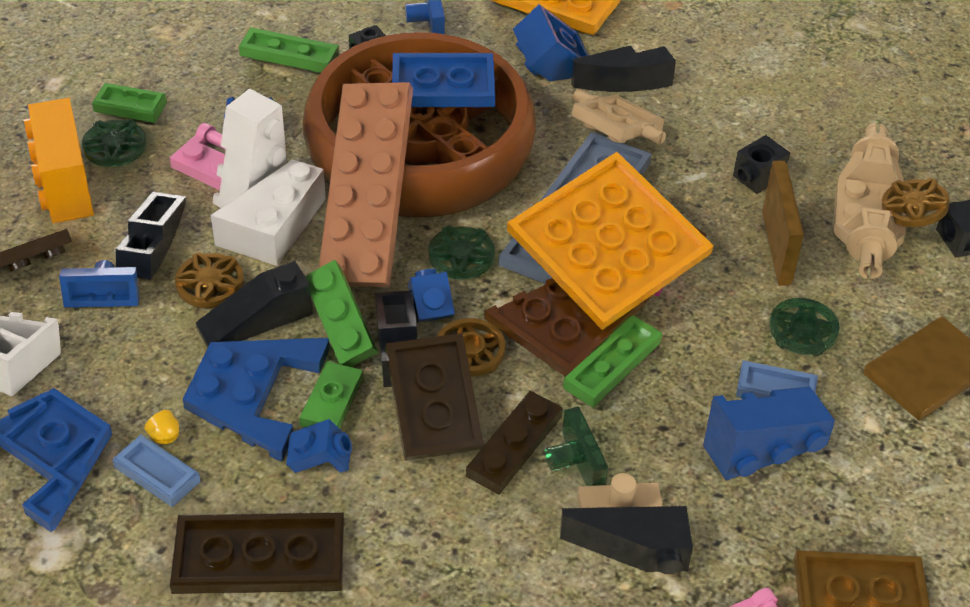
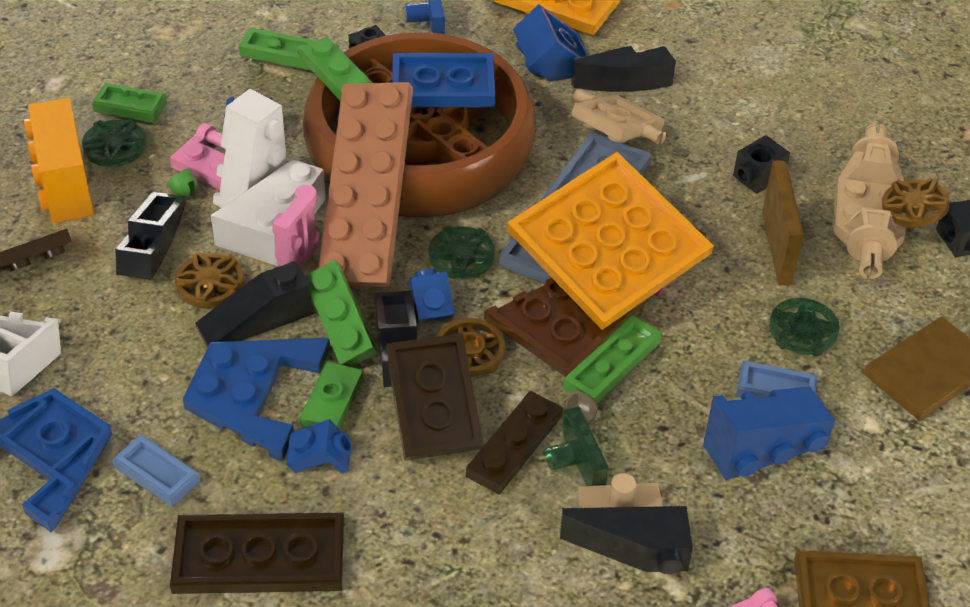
(99, 286): blue tile -> none
(163, 427): yellow hinge -> none
(183, 183): none -> bright green hinge
(296, 230): none -> bright pink plate
(331, 65): none -> bright green plate
(585, 402): none -> dark tan hinge

